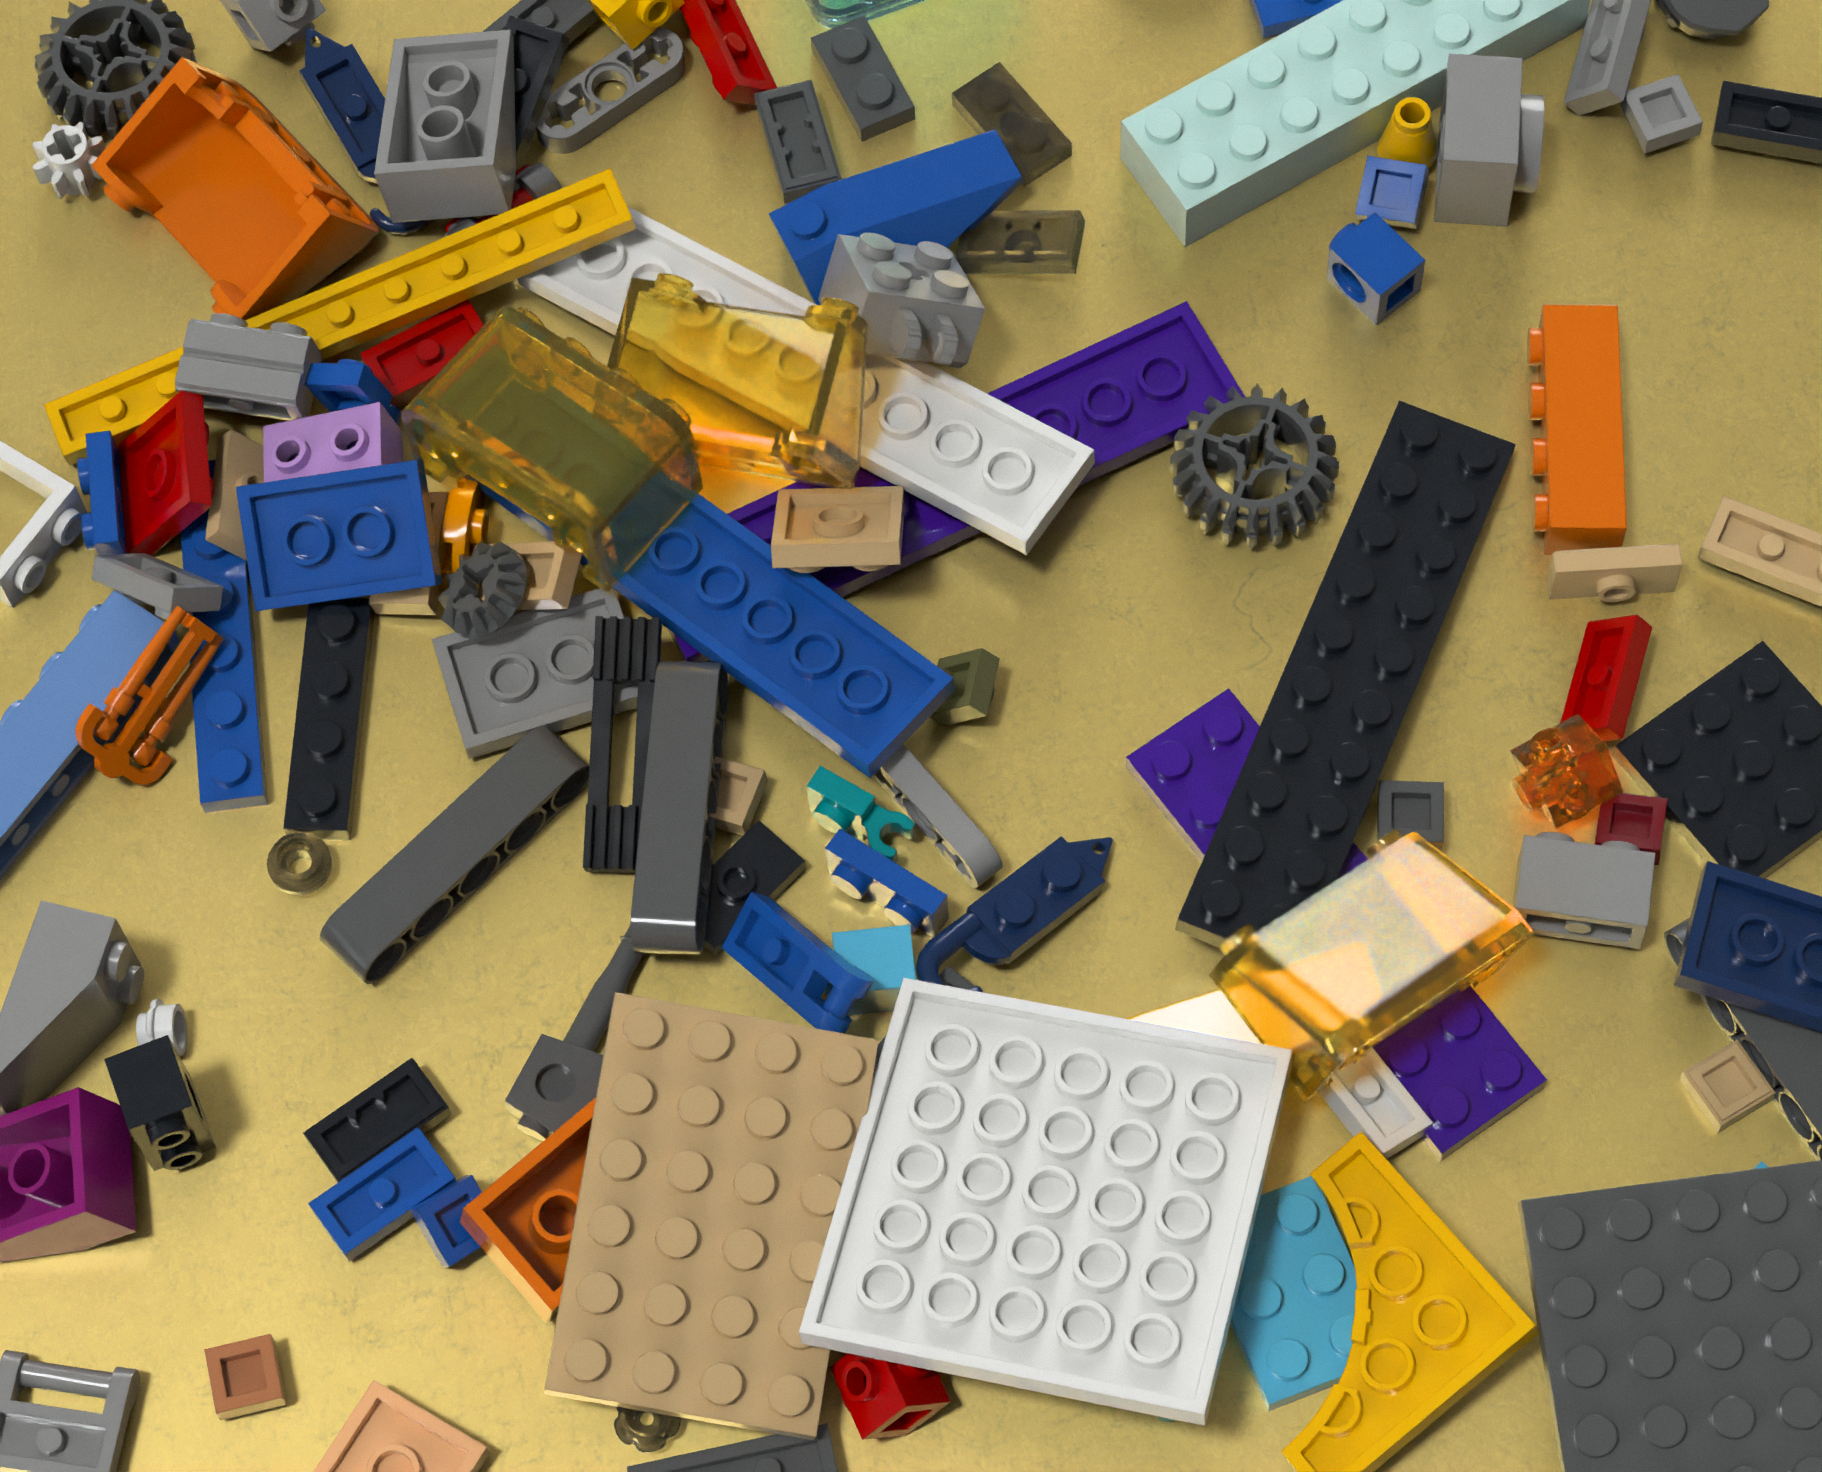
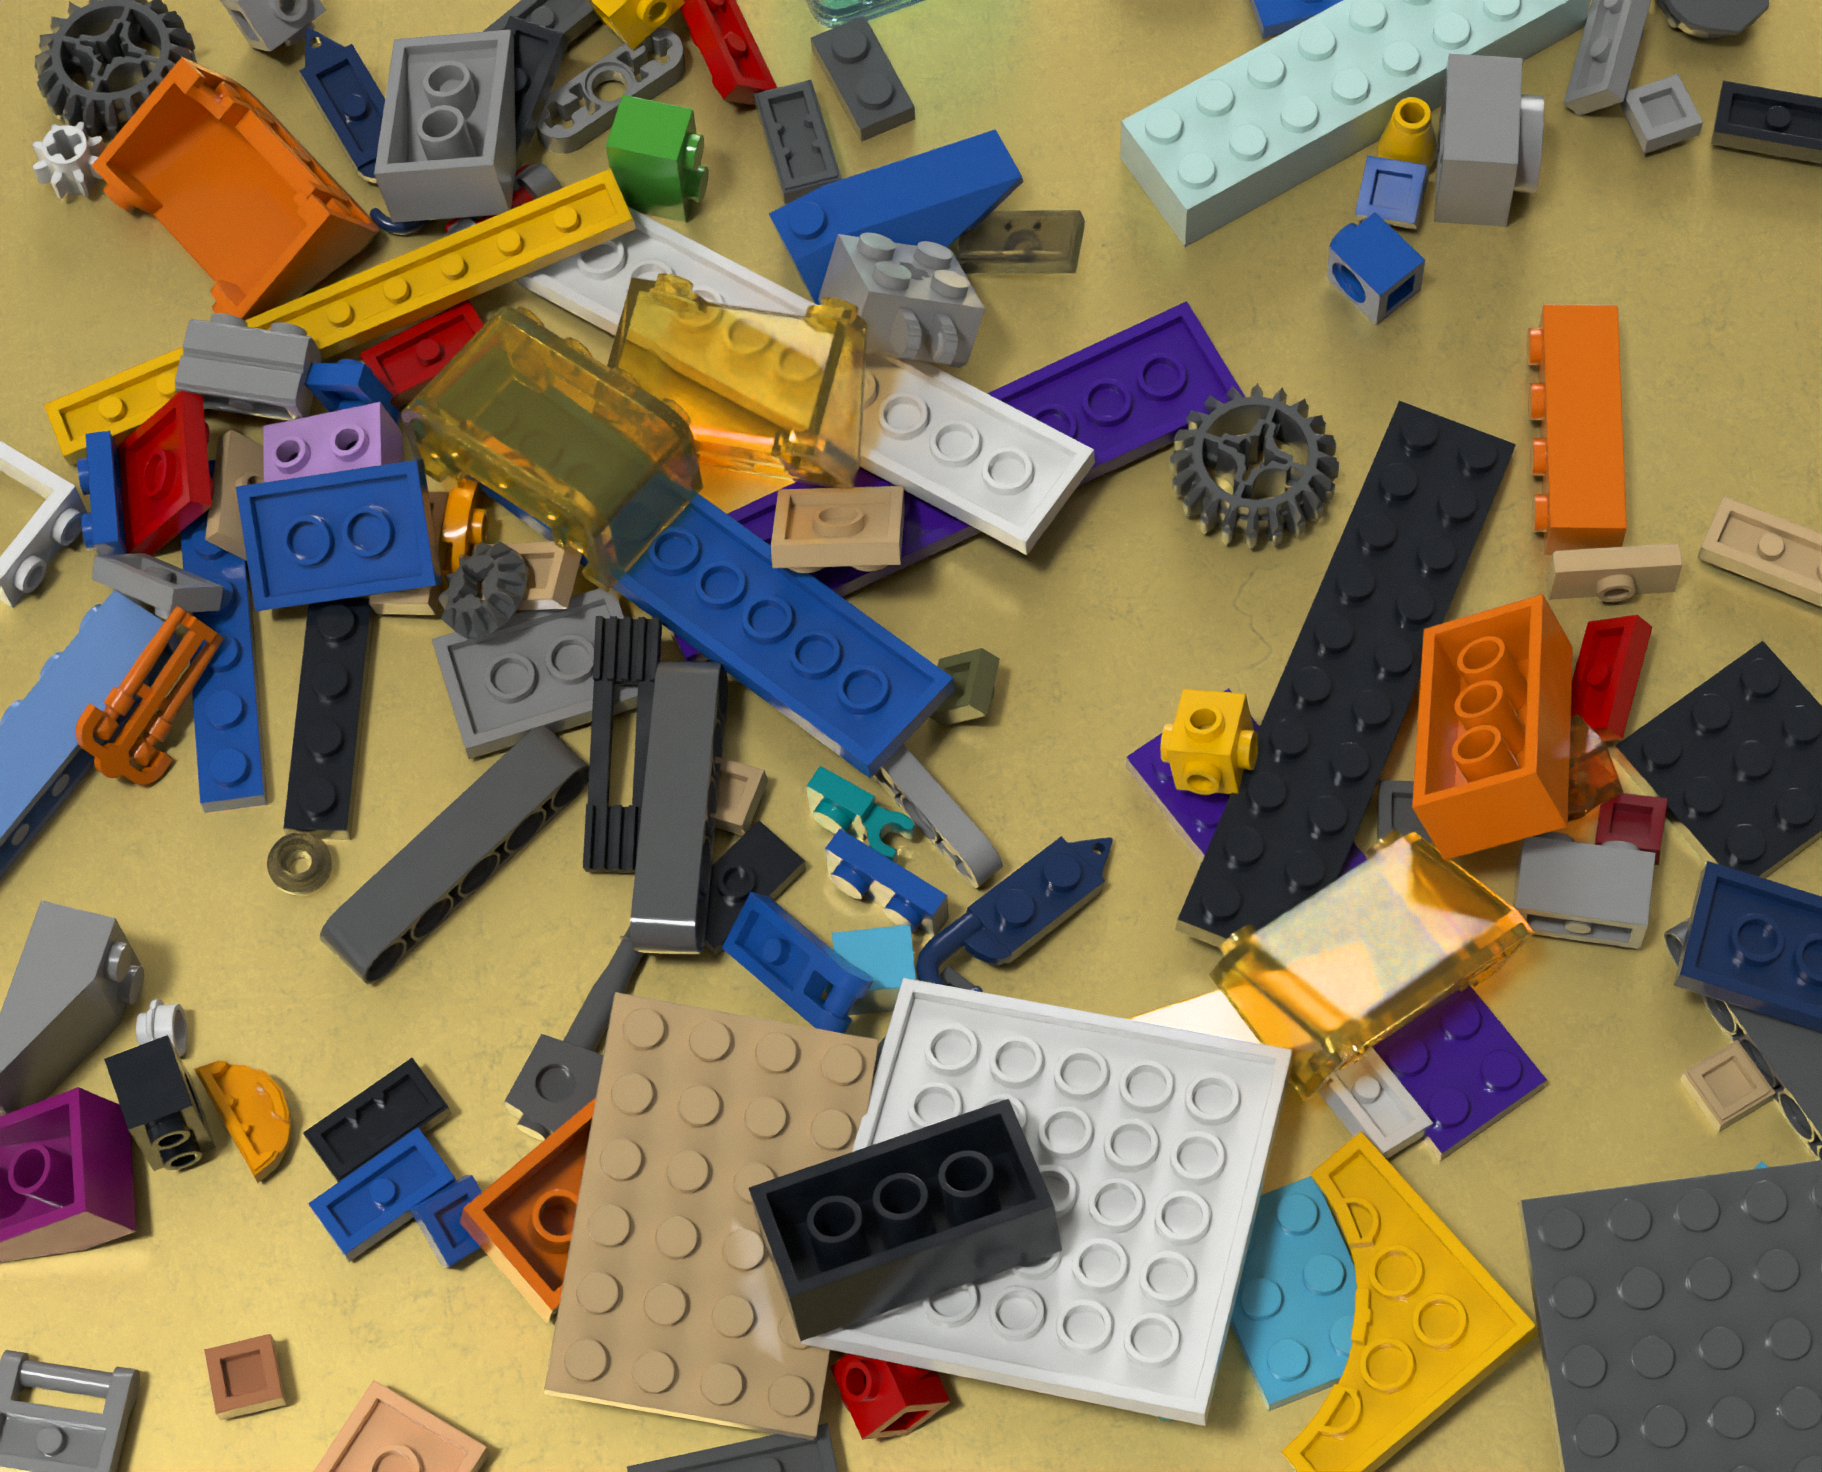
(252, 1112): none -> light orange plate
(645, 1437): clear smoke plate -> none
(657, 157): none -> bright green brick
(905, 1219): none -> black brick
(1002, 104): clear smoke plate -> none
(1210, 742): none -> yellow brick
(1493, 728): none -> orange brick

